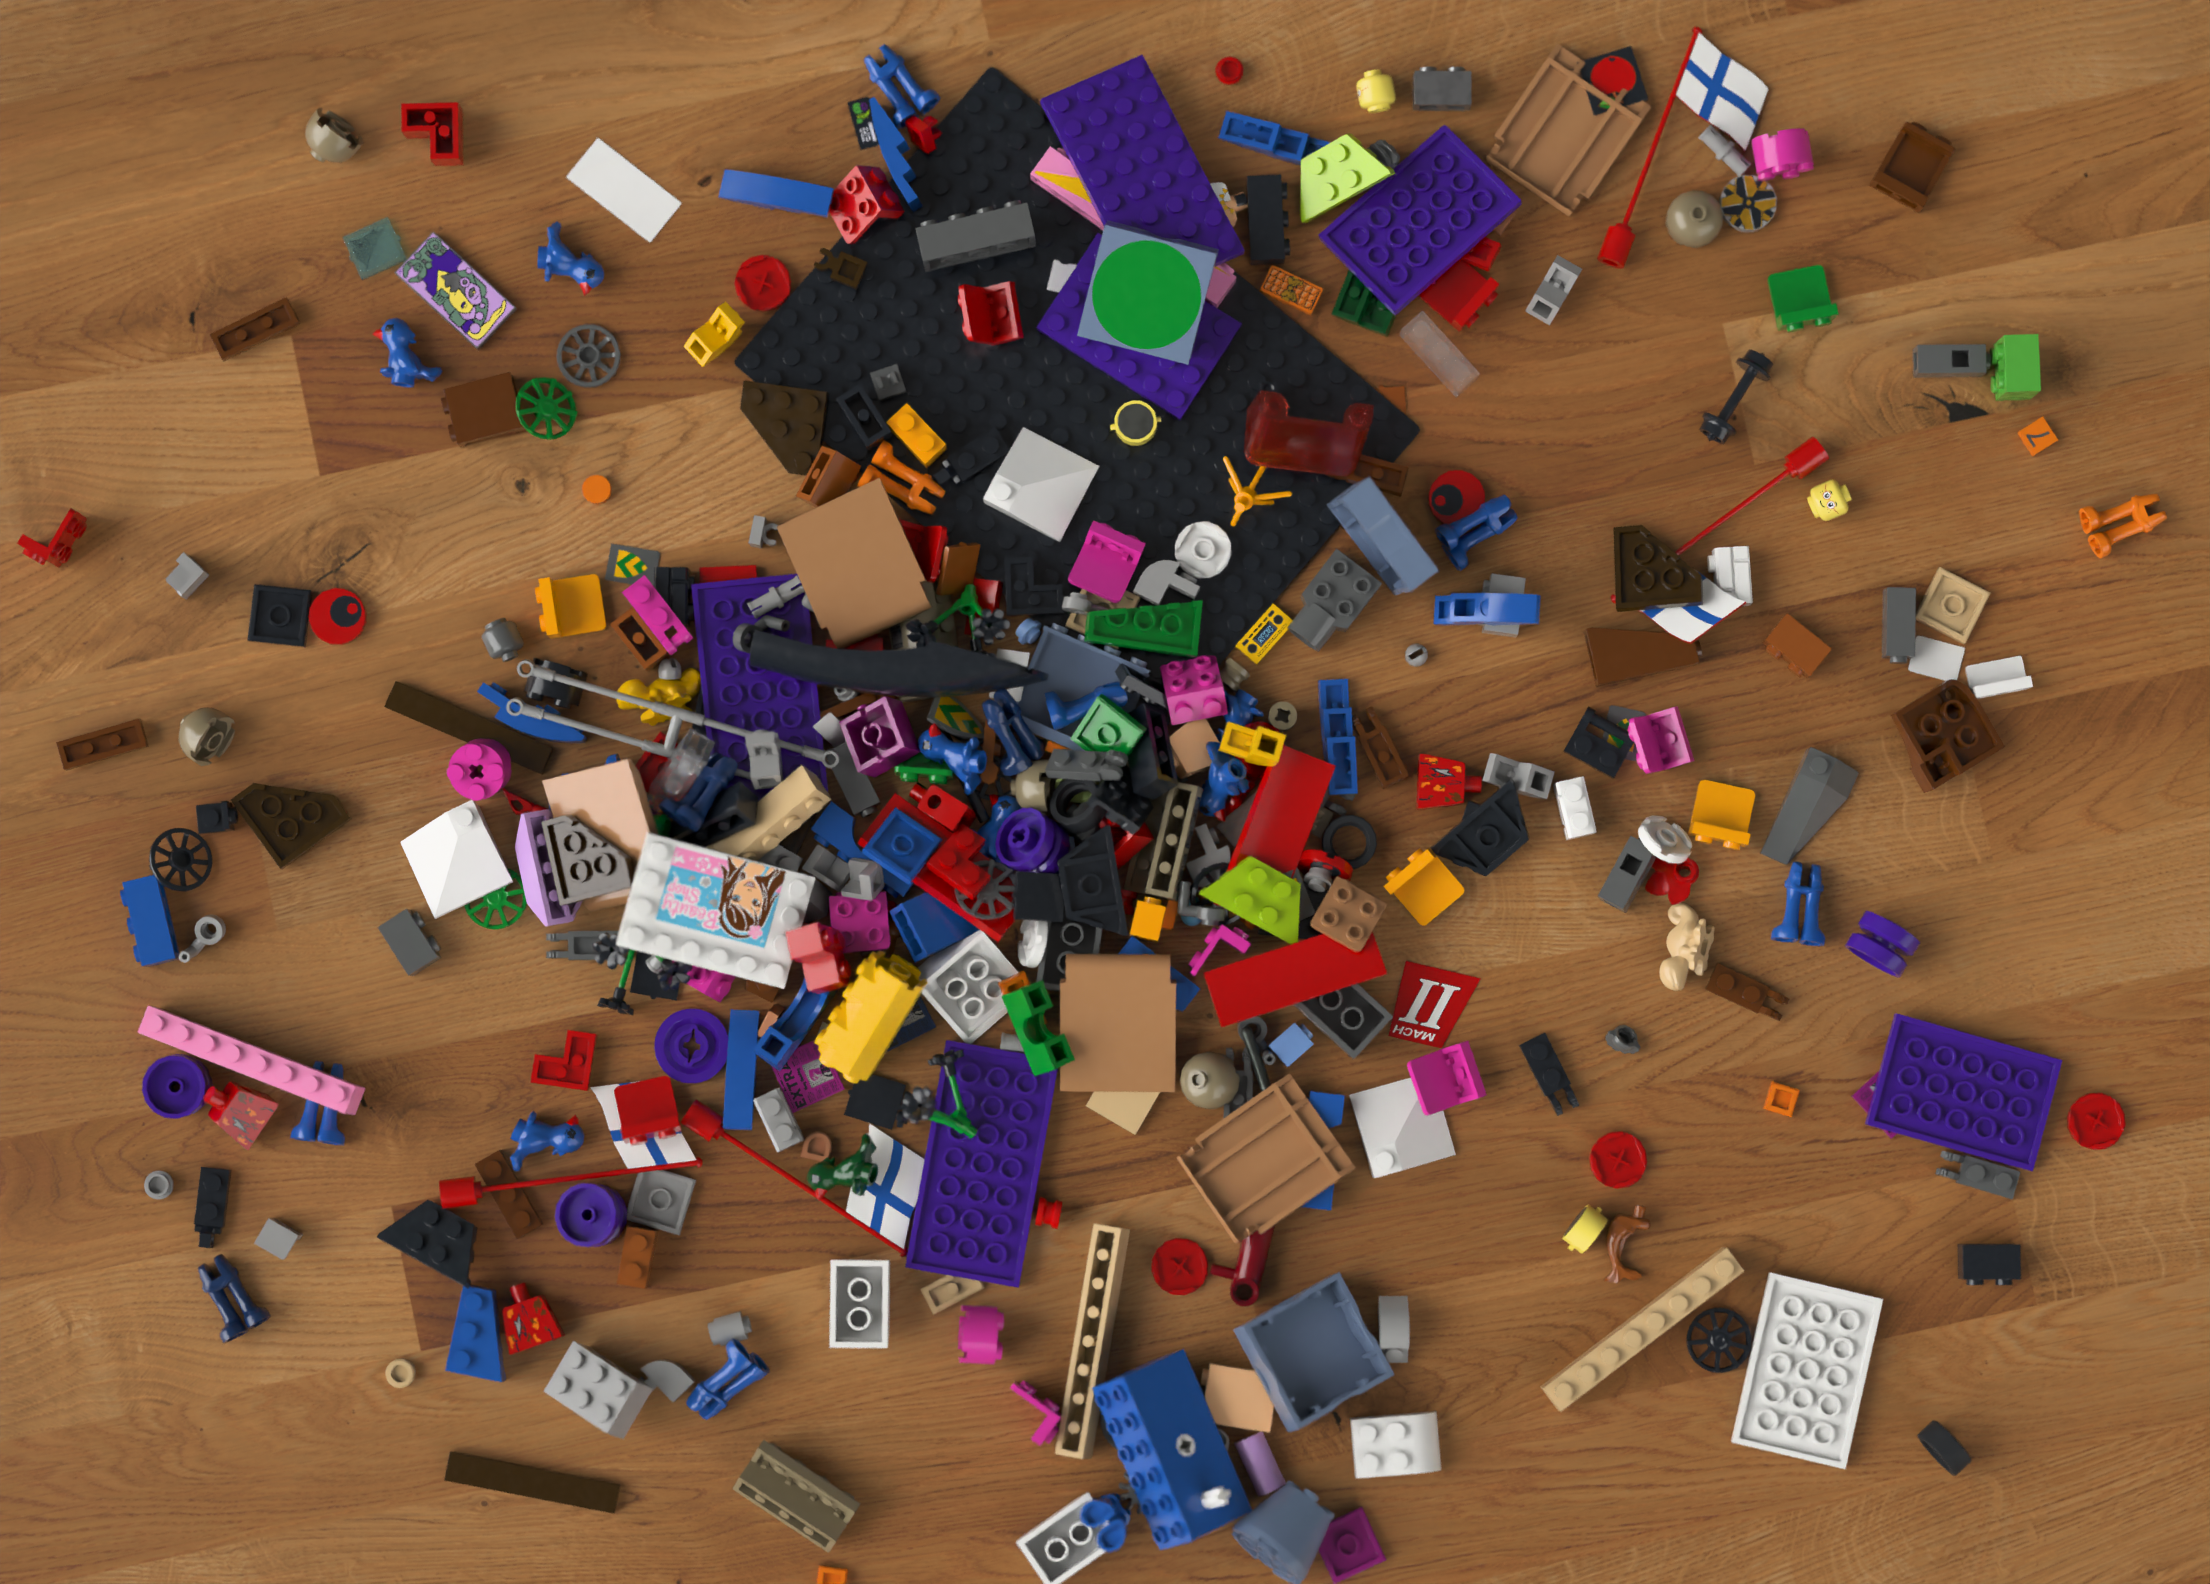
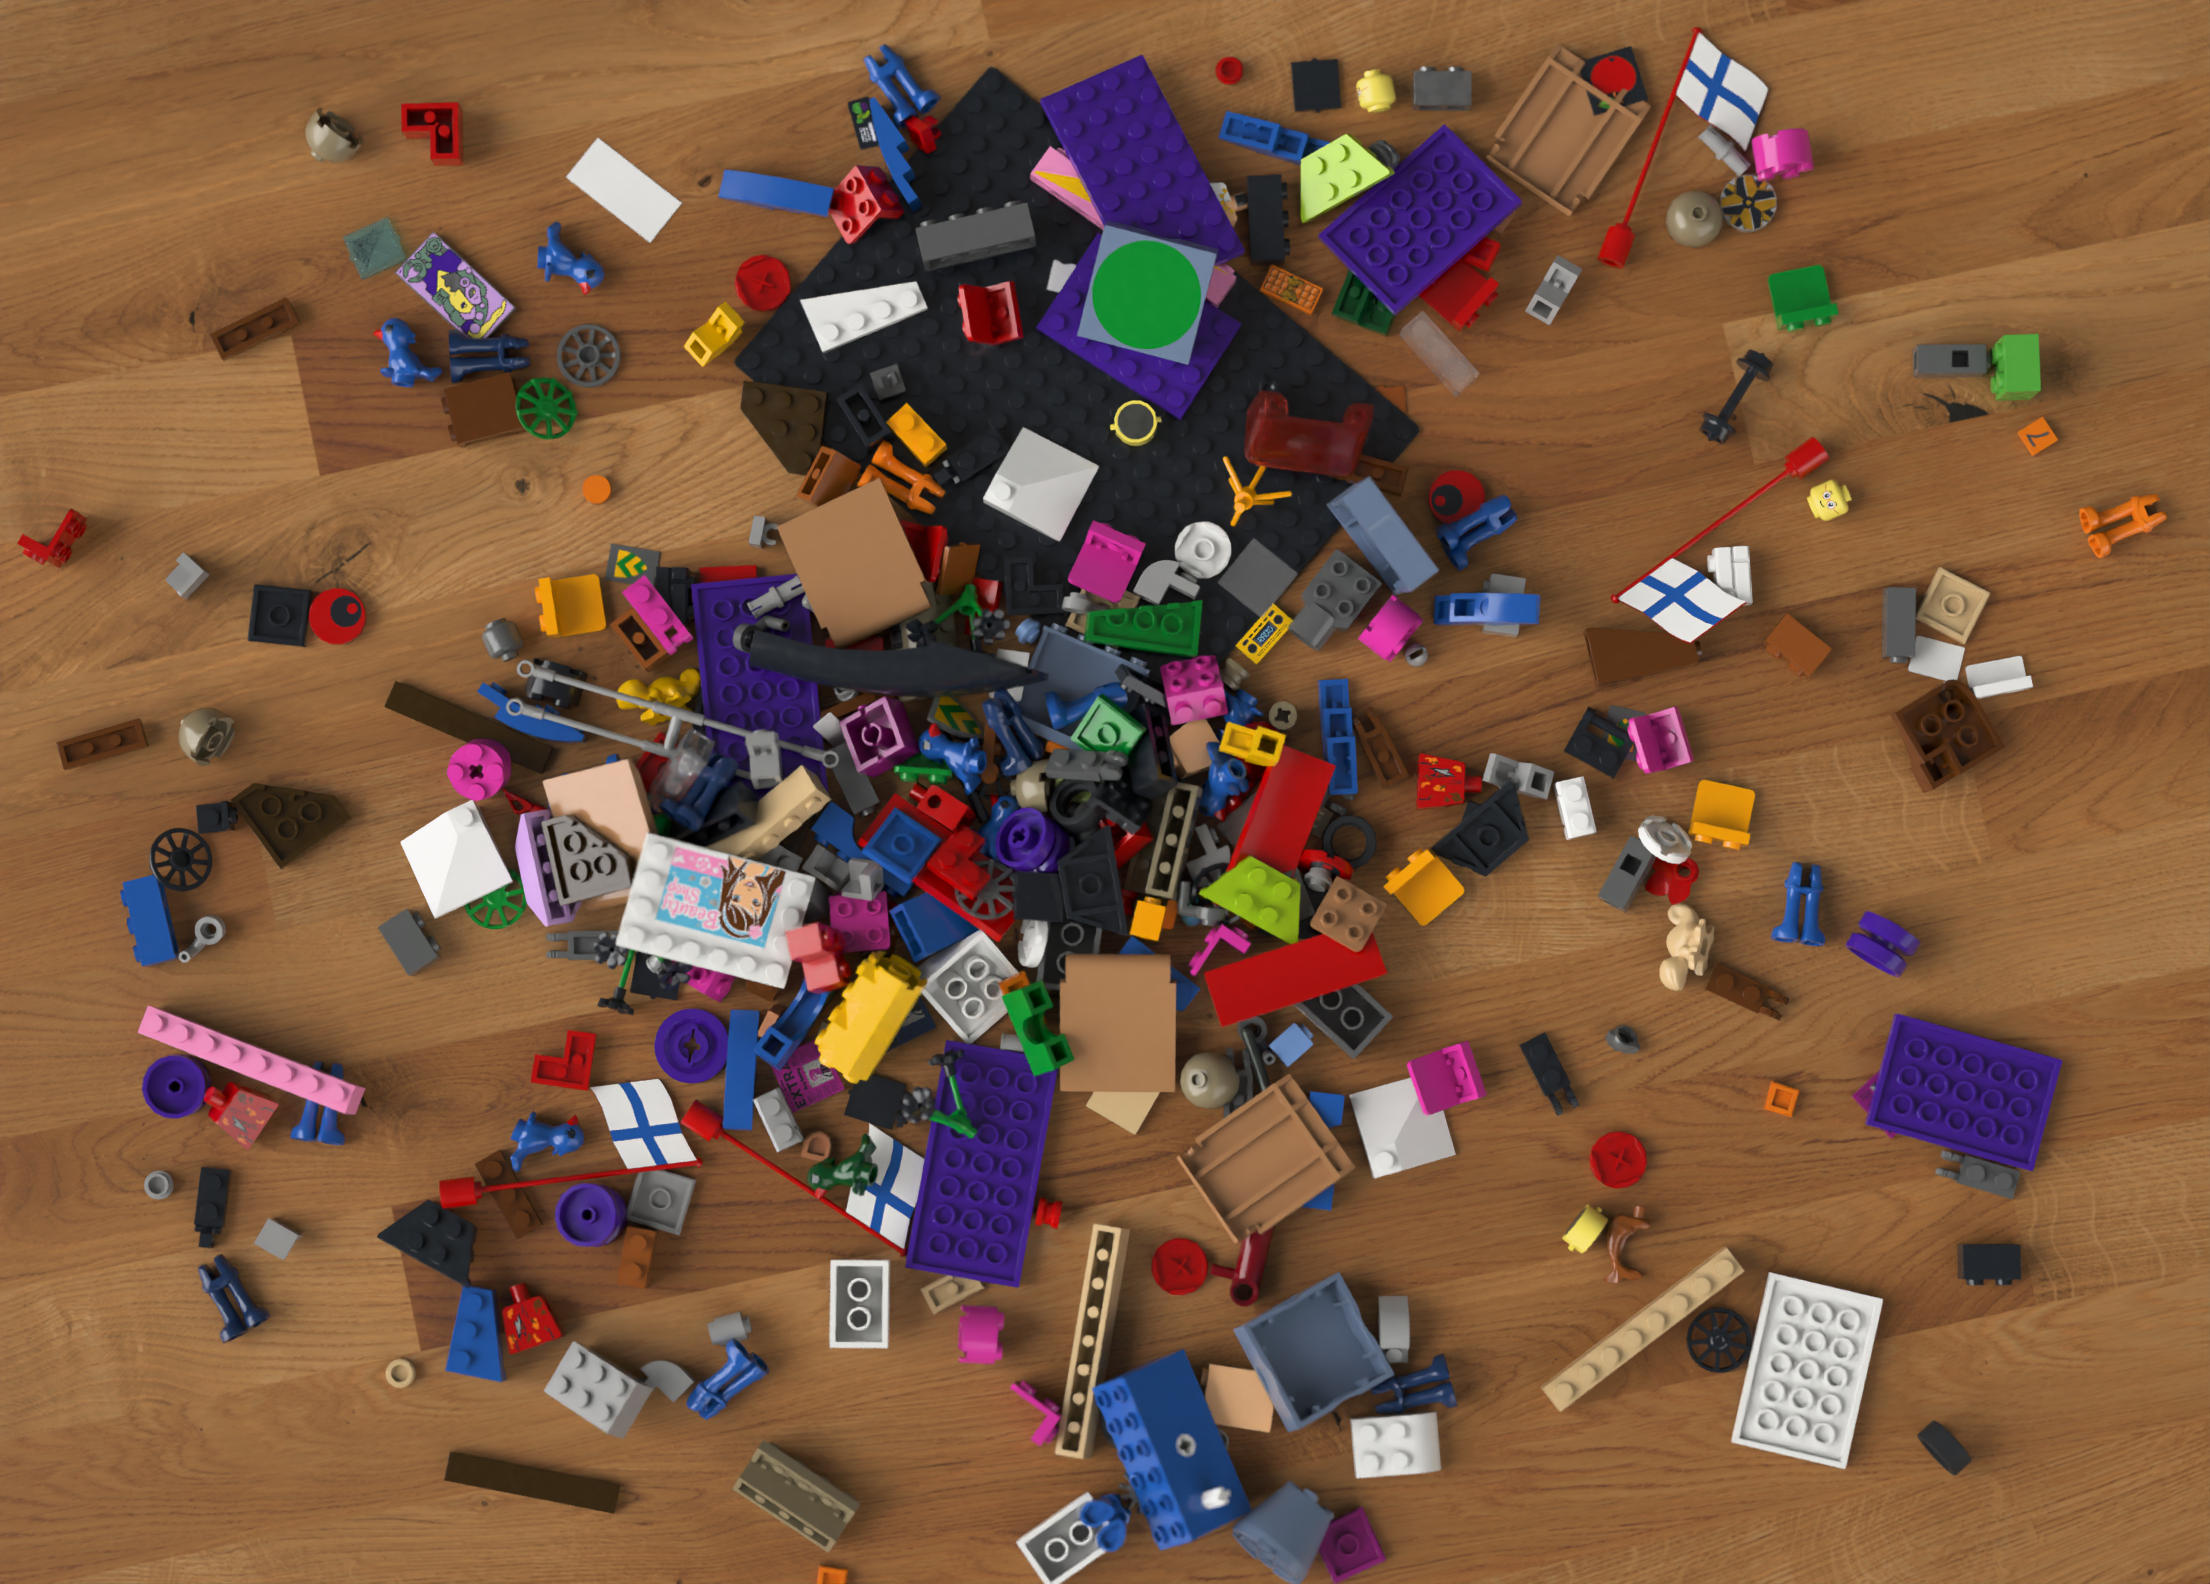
(461, 366): none -> dark blue piece
(647, 1110): red bracket -> none
(669, 669): light grey hinge -> none
(845, 269): dark brown plate -> none
(855, 314): none -> white wing
(1257, 578): none -> clear tile
(1260, 1463): lavender brick -> none
(1315, 85): none -> black piece
(1391, 628): none -> dark pink brick
(1429, 1003): red sticker -> none
(1435, 1372): none -> dark blue piece
(1651, 573): dark brown plate -> none
(1813, 797): dark grey wedge -> none
(1912, 166): reddish brown panel -> none
(2096, 1121): red tile -> none

